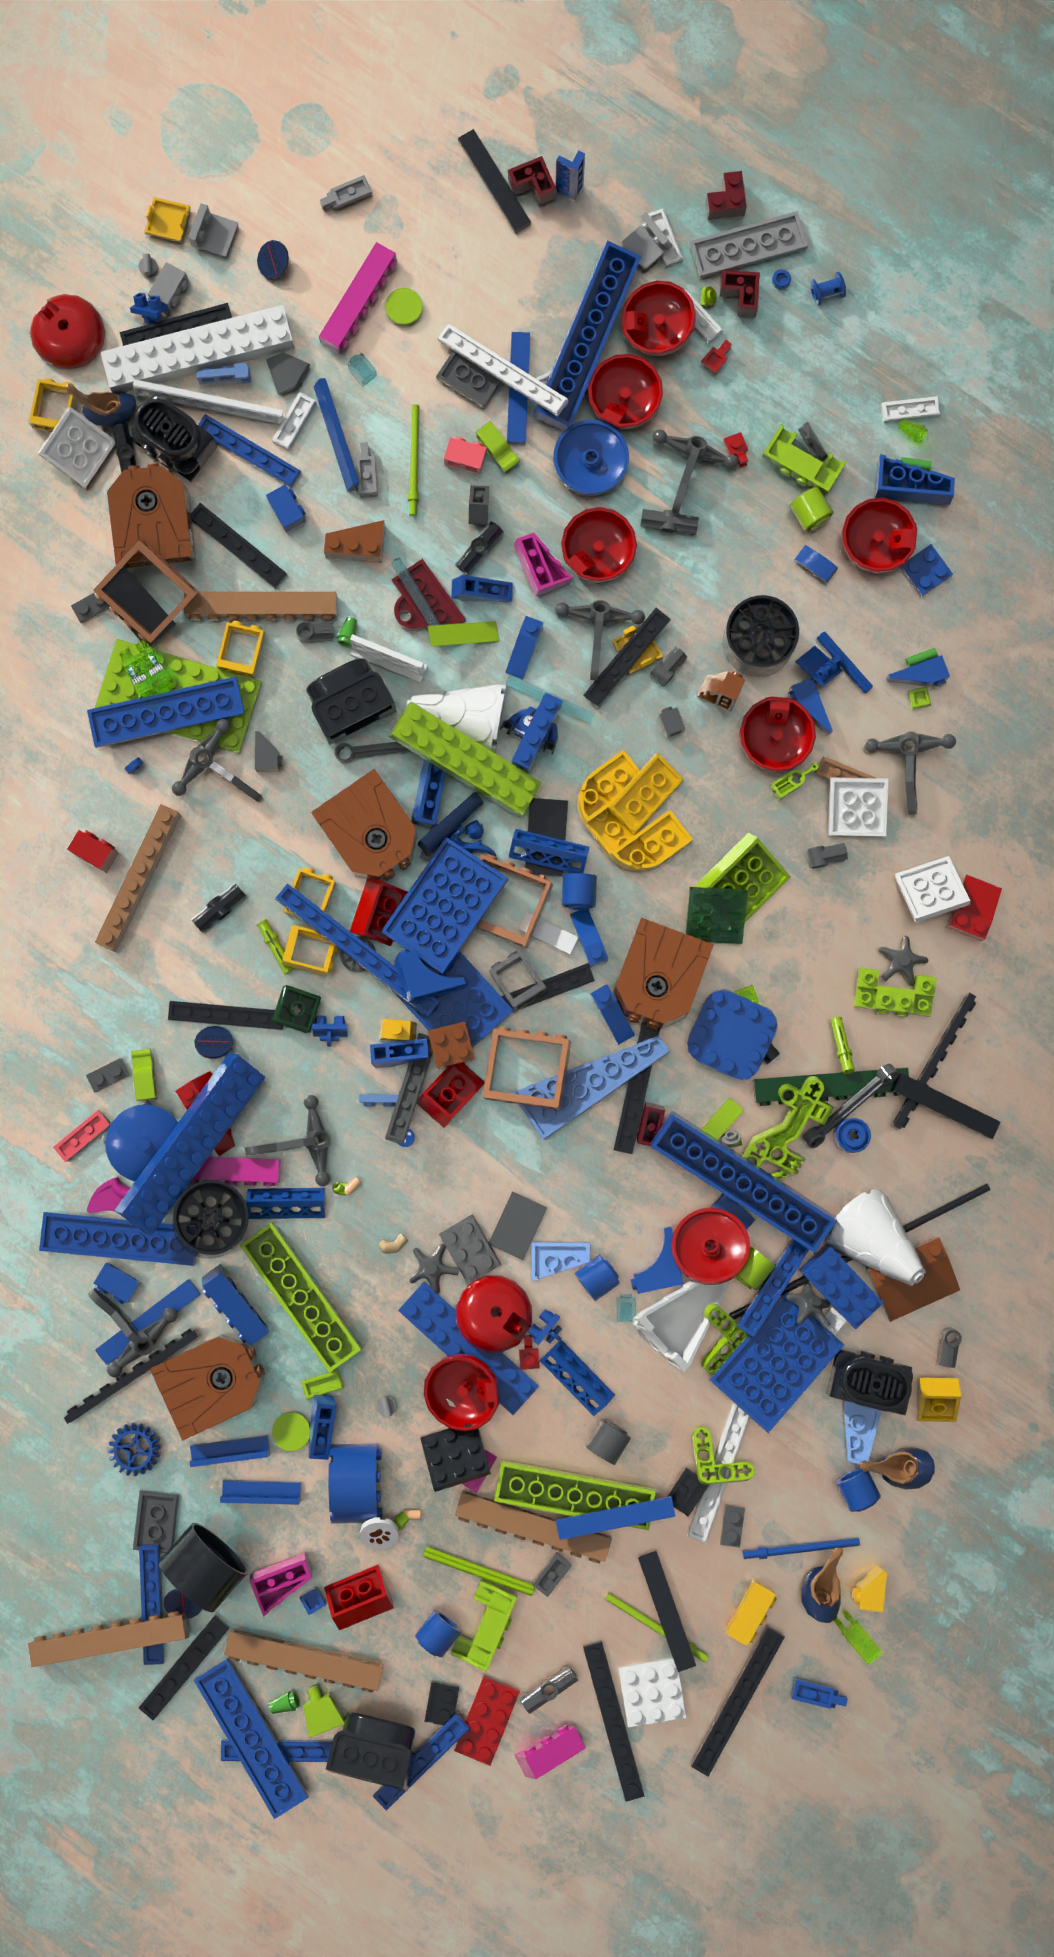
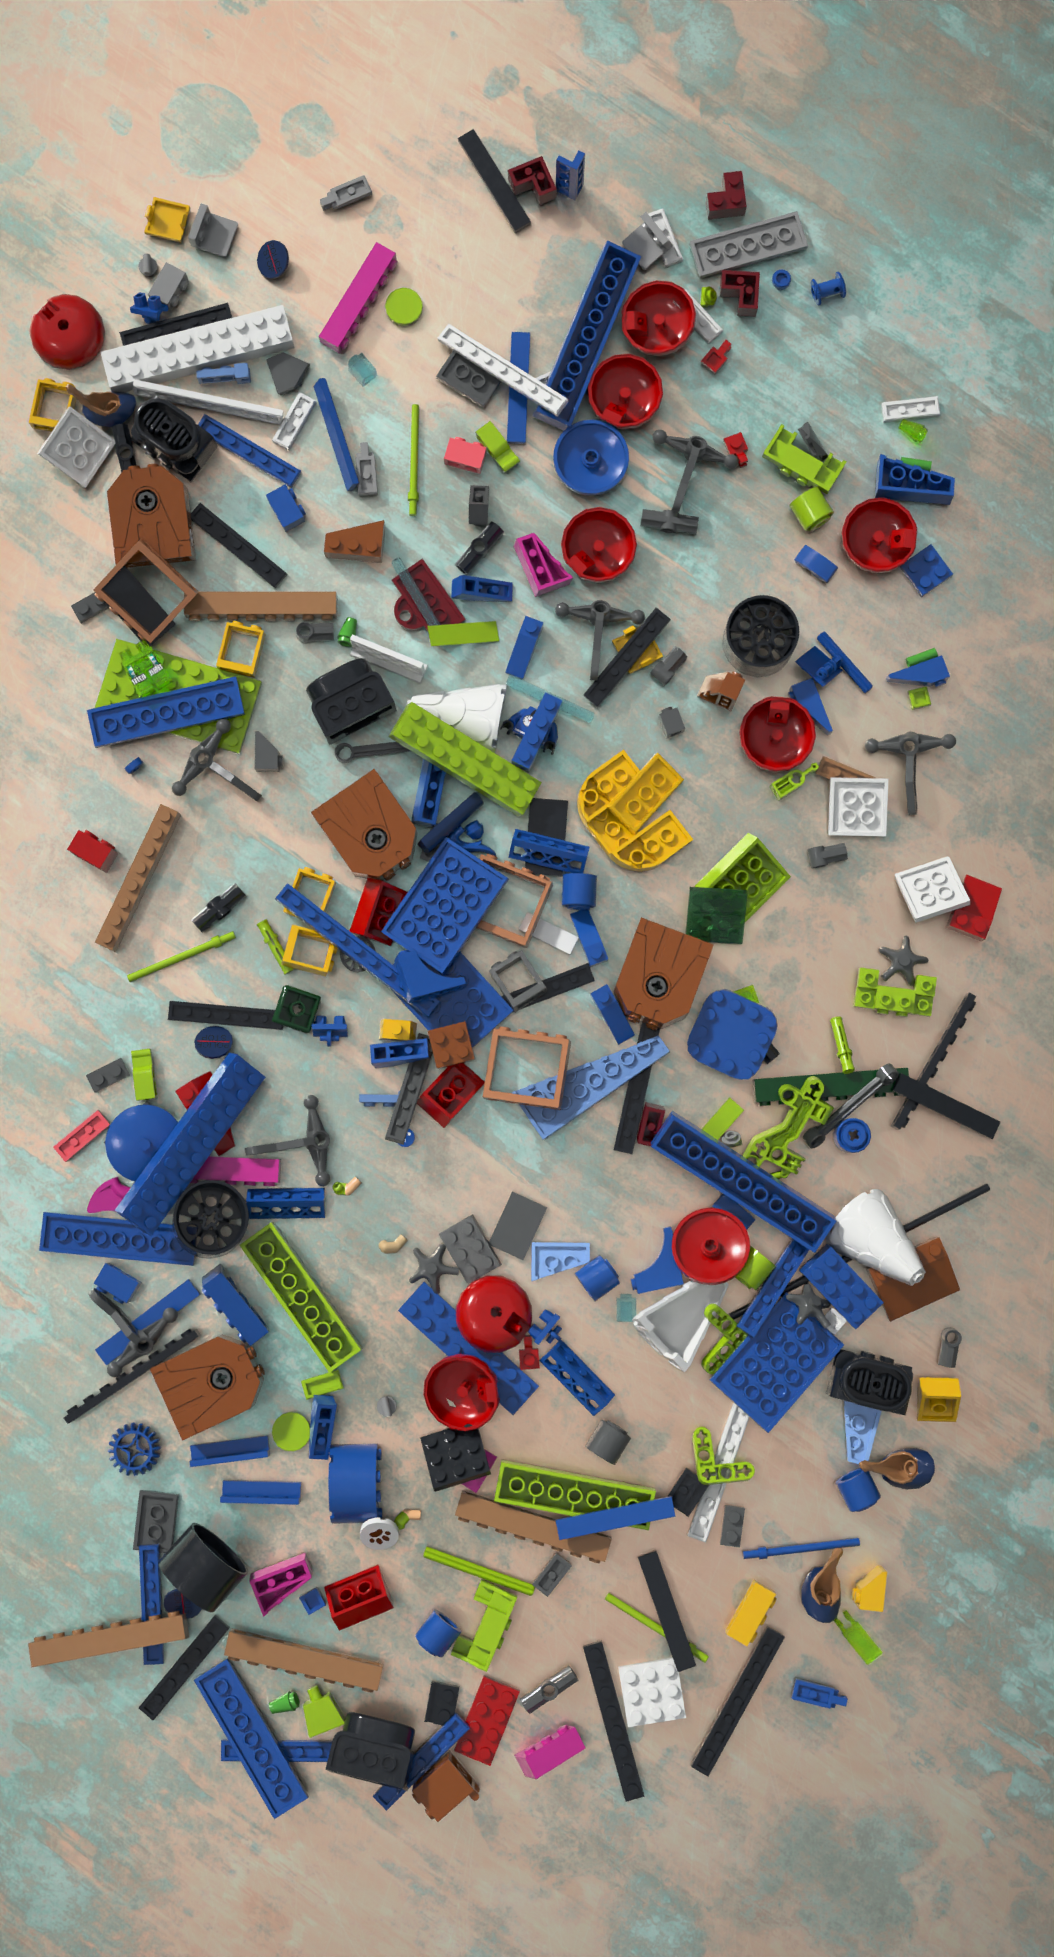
(214, 942): none -> lime bar
(444, 1787): none -> dark orange container

